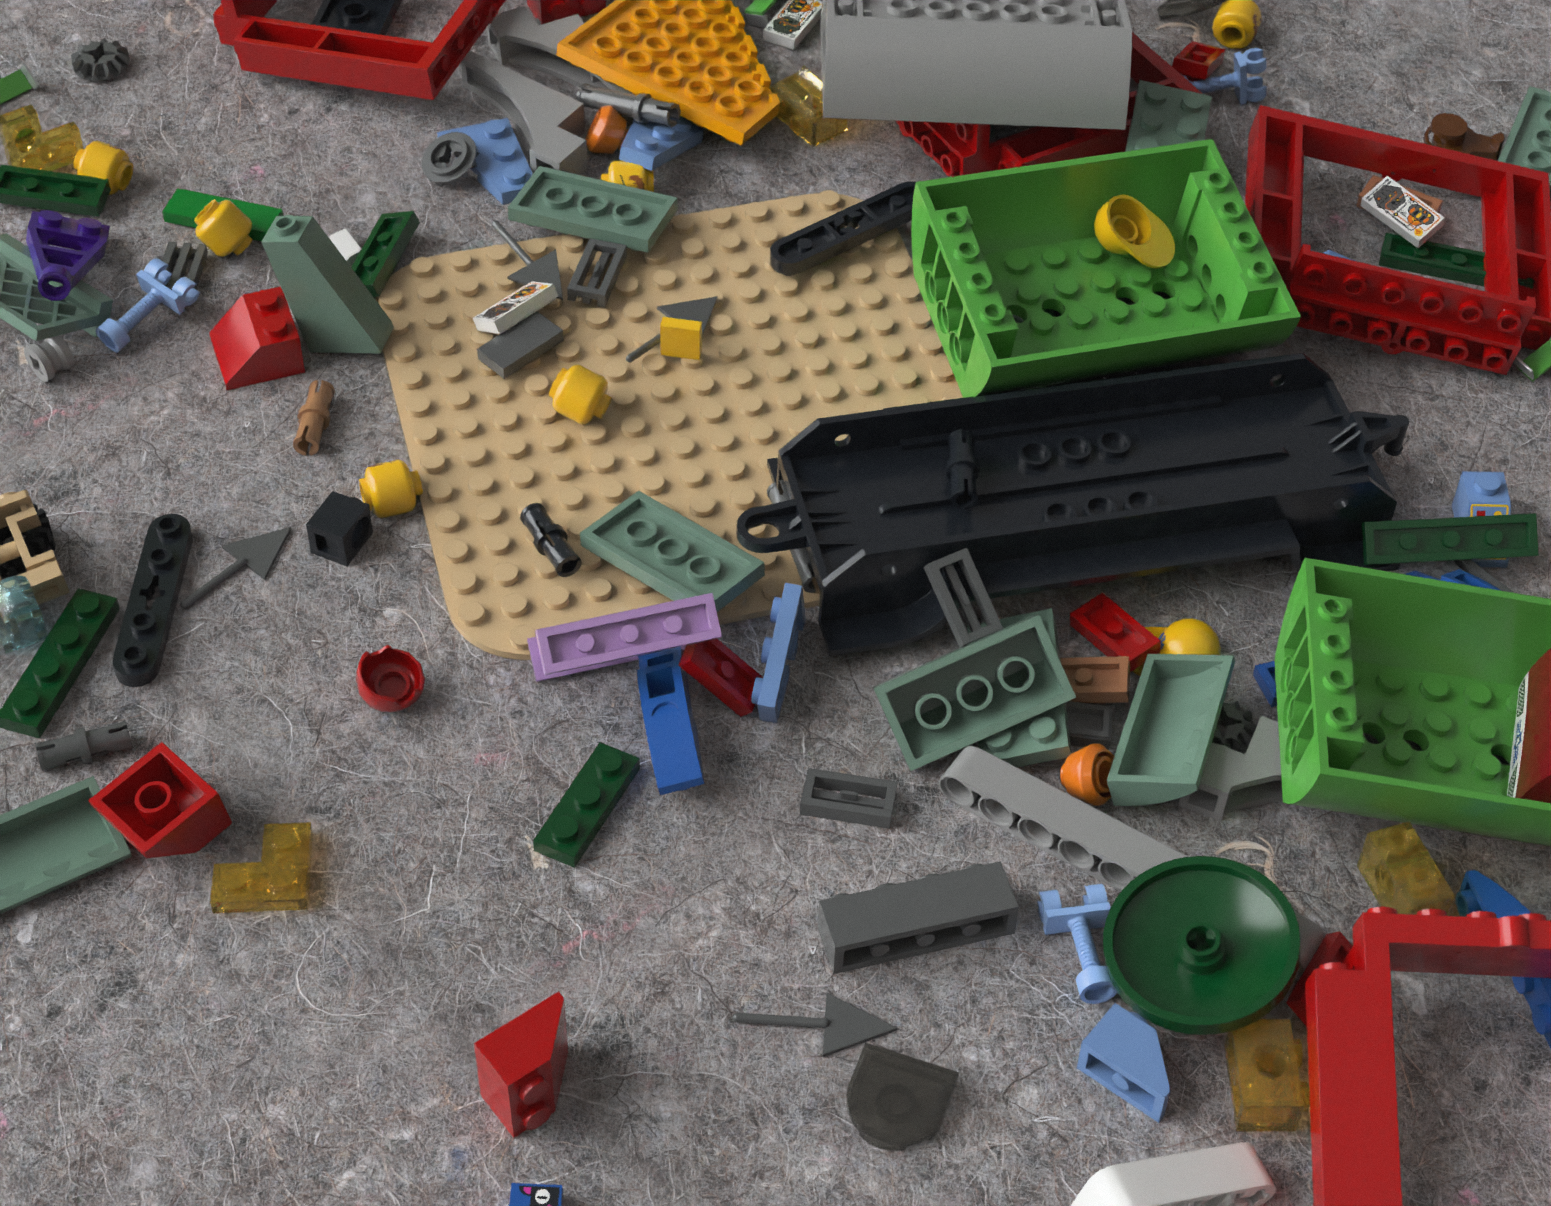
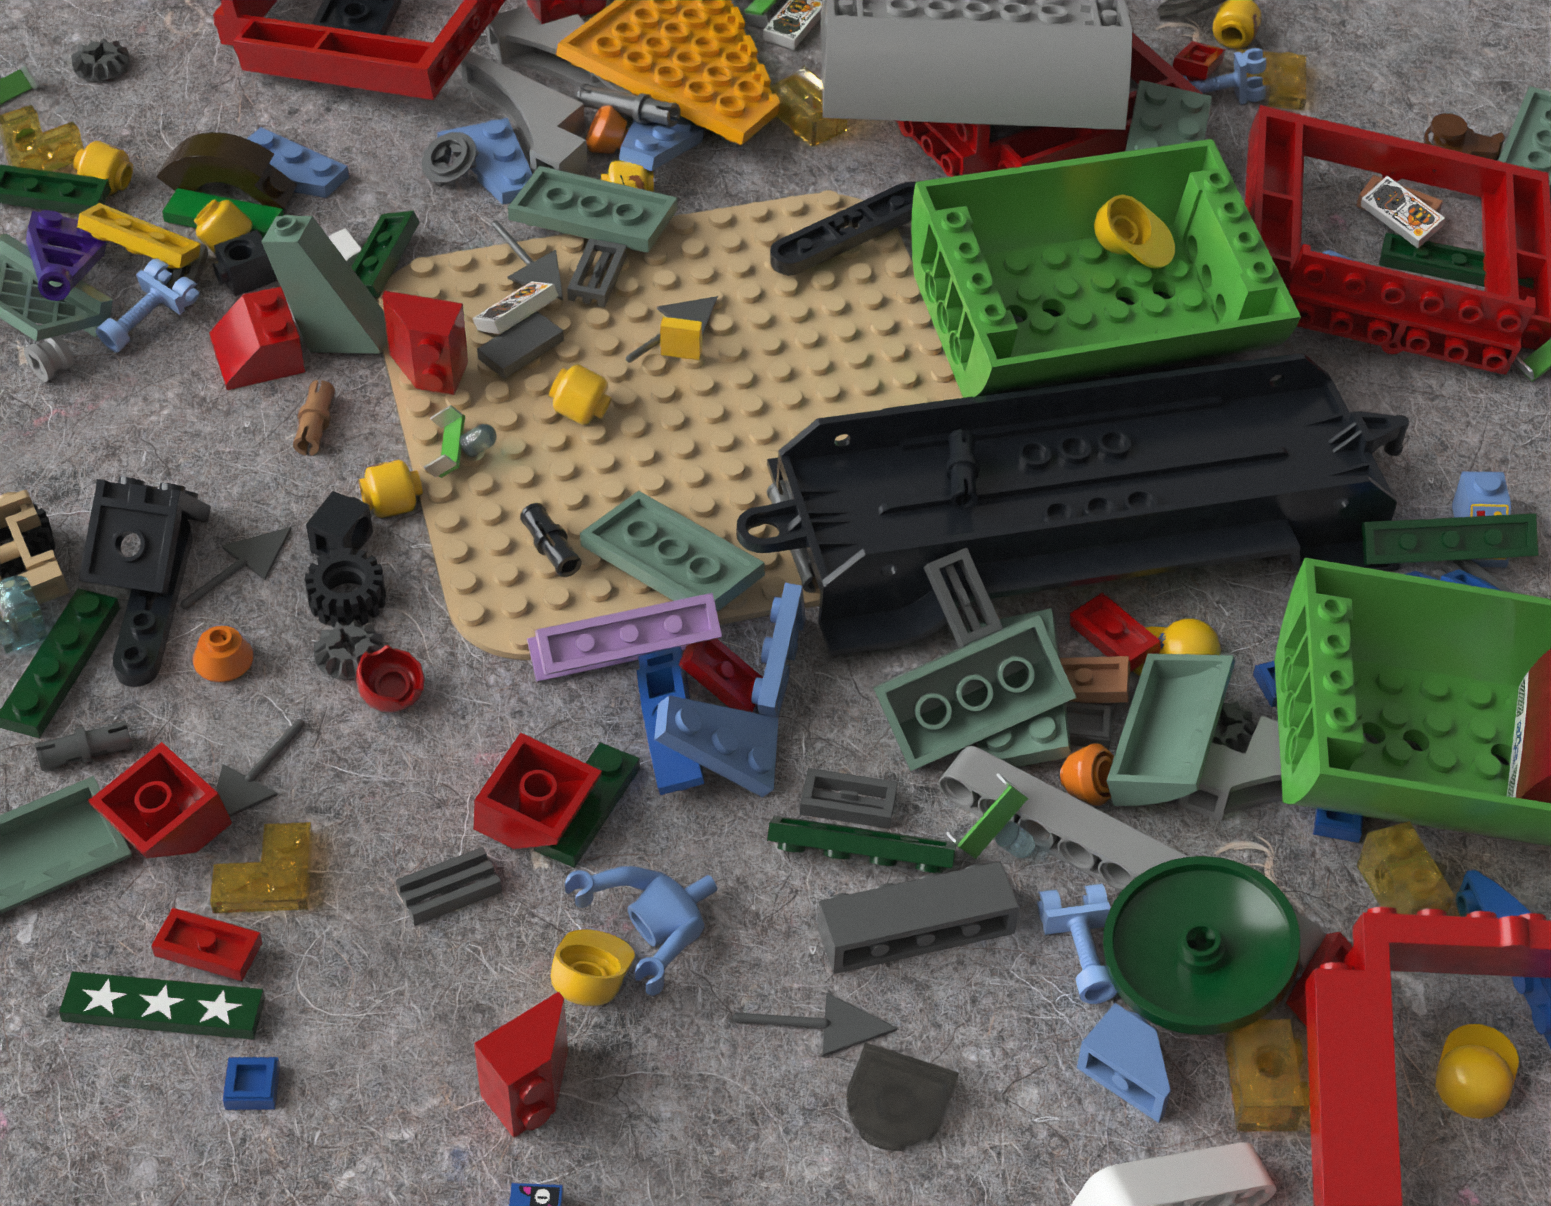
(138, 236): none -> yellow plate
(139, 510): none -> black bracket
(162, 1005): none -> dark green tile
(207, 944): none -> red plate
(222, 654): none -> orange cone
(229, 161): none -> dark brown arch
(241, 791): none -> dark grey piece
(243, 264): none -> black brick
(251, 1083): none -> blue tile
(308, 169): none -> medium blue wing
(336, 660): none -> dark grey gear
(343, 570): none -> black tyre
(427, 340): none -> red slope
(445, 879): none -> dark grey tile
(471, 442): none -> piece
(532, 795): none -> red slope
(590, 966): none -> yellow cap
(660, 914): none -> medium blue piece
(721, 739): none -> medium blue wing
(842, 840): none -> dark green plate
(997, 825): none -> bright green piece
(1285, 79): none -> clear yellow plate
(1338, 825): none -> blue tile
(1476, 1071): none -> yellow cap

